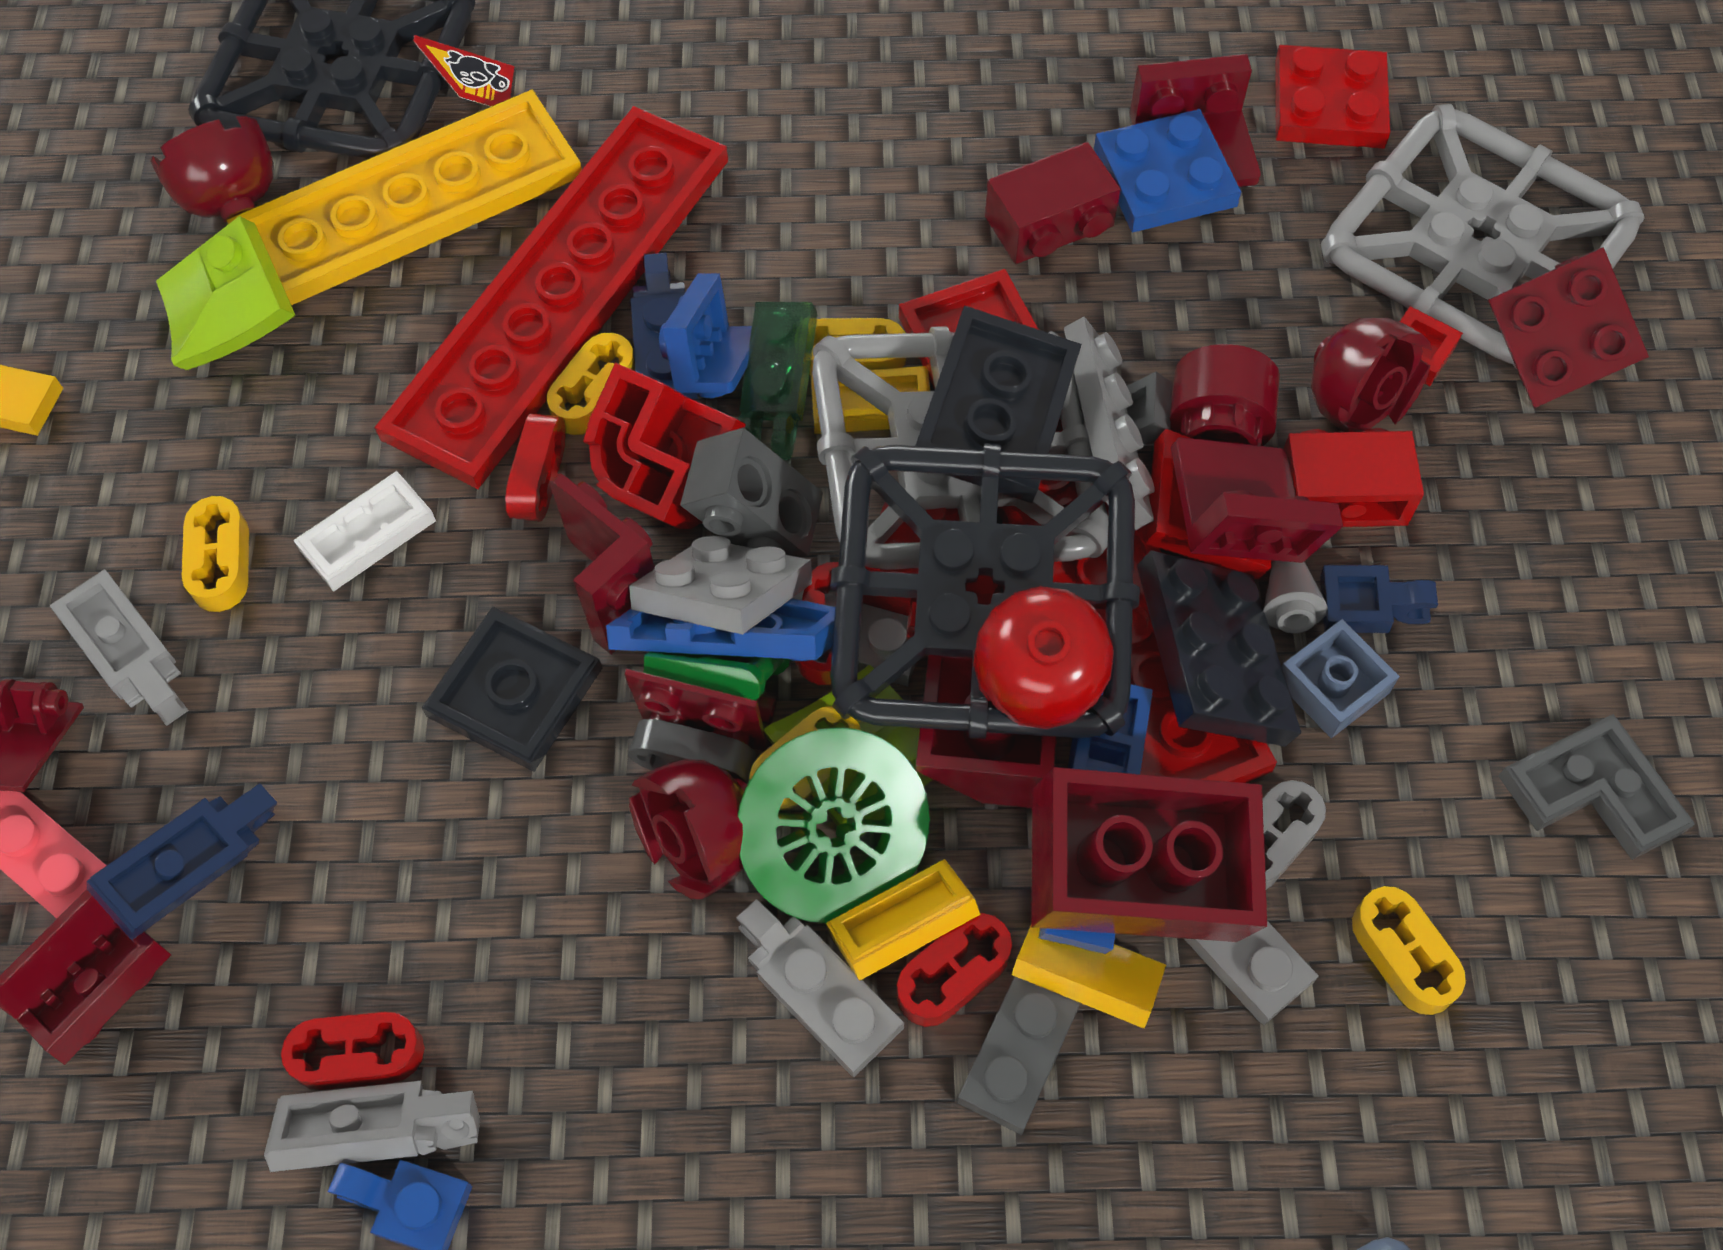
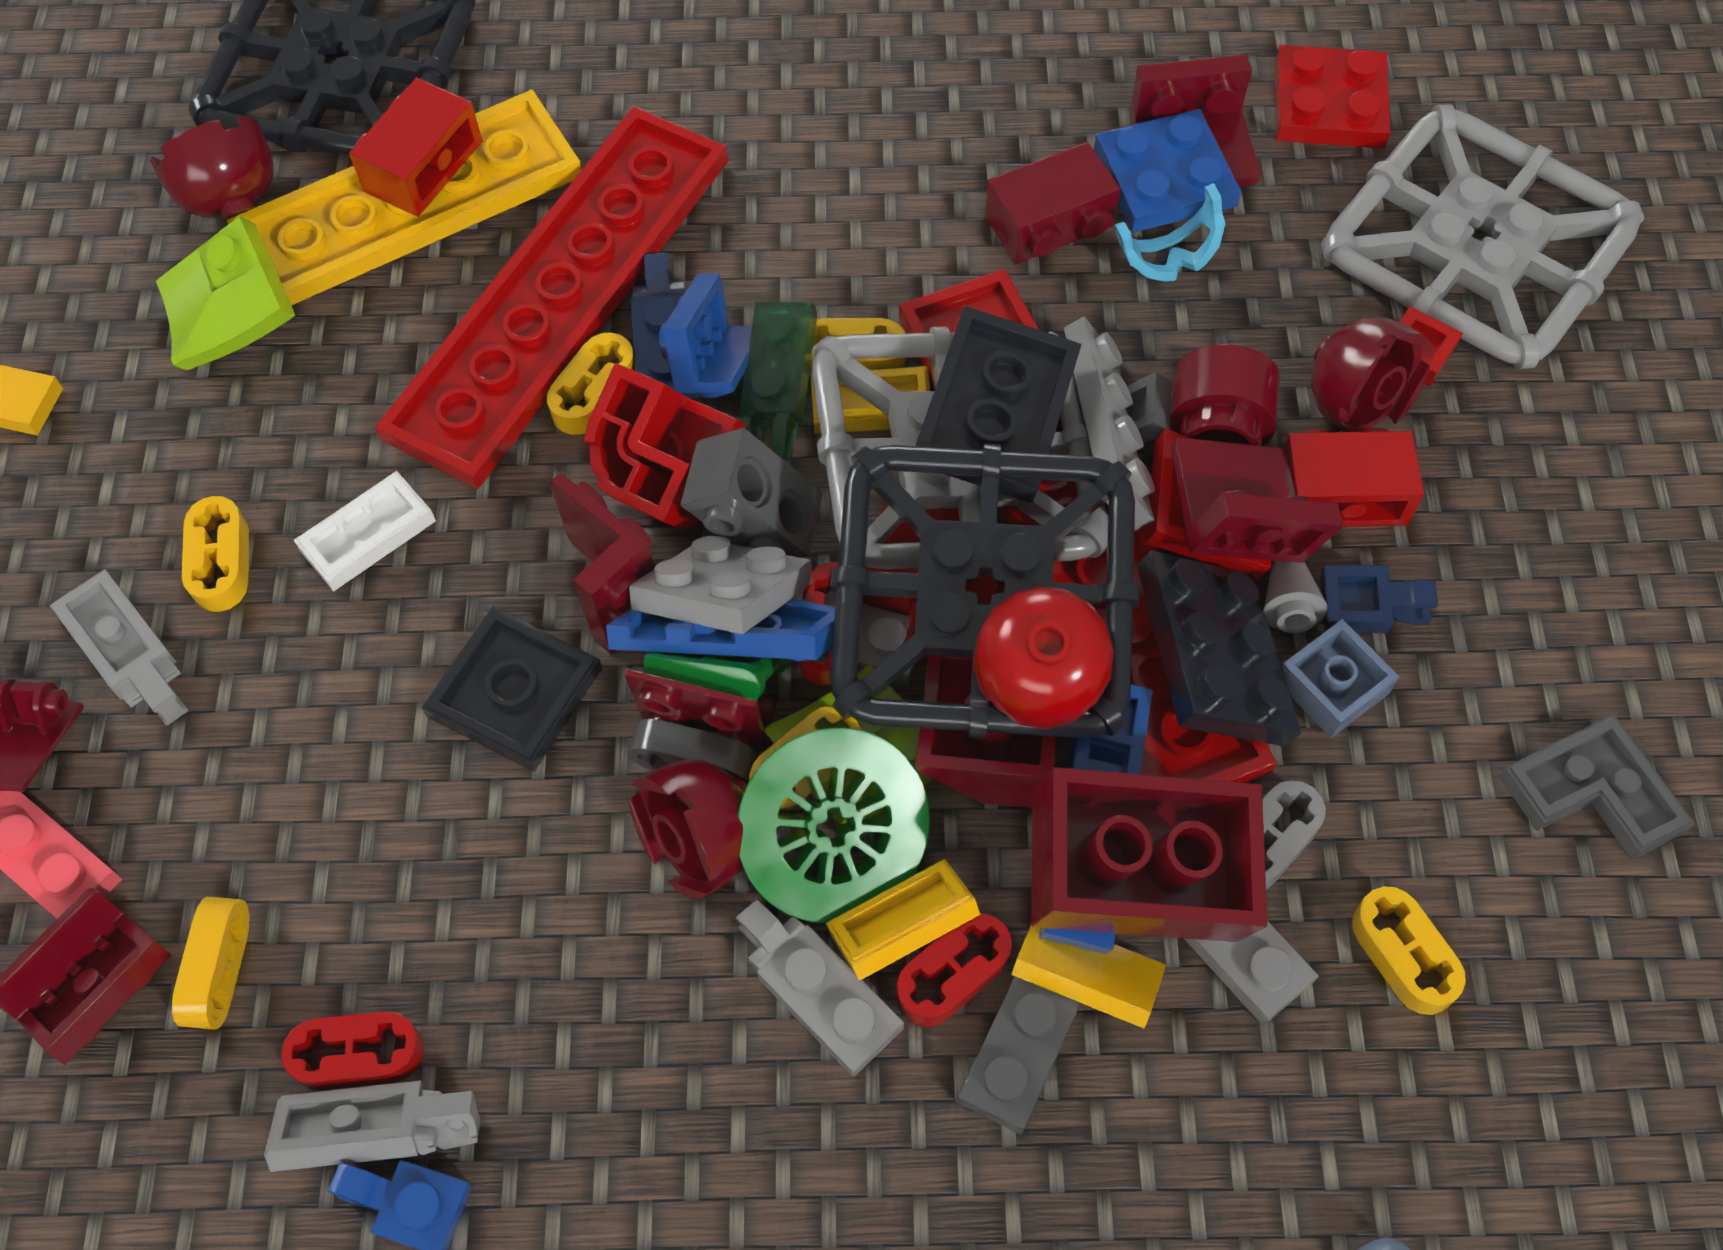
(180, 859): dark blue hinge -> none
(211, 963): none -> yellow beam
(416, 146): none -> red brick
(468, 73): sticker -> none
(535, 466): red beam -> none
(1208, 214): none -> medium azure helmet
(1568, 327): dark red hinge -> none

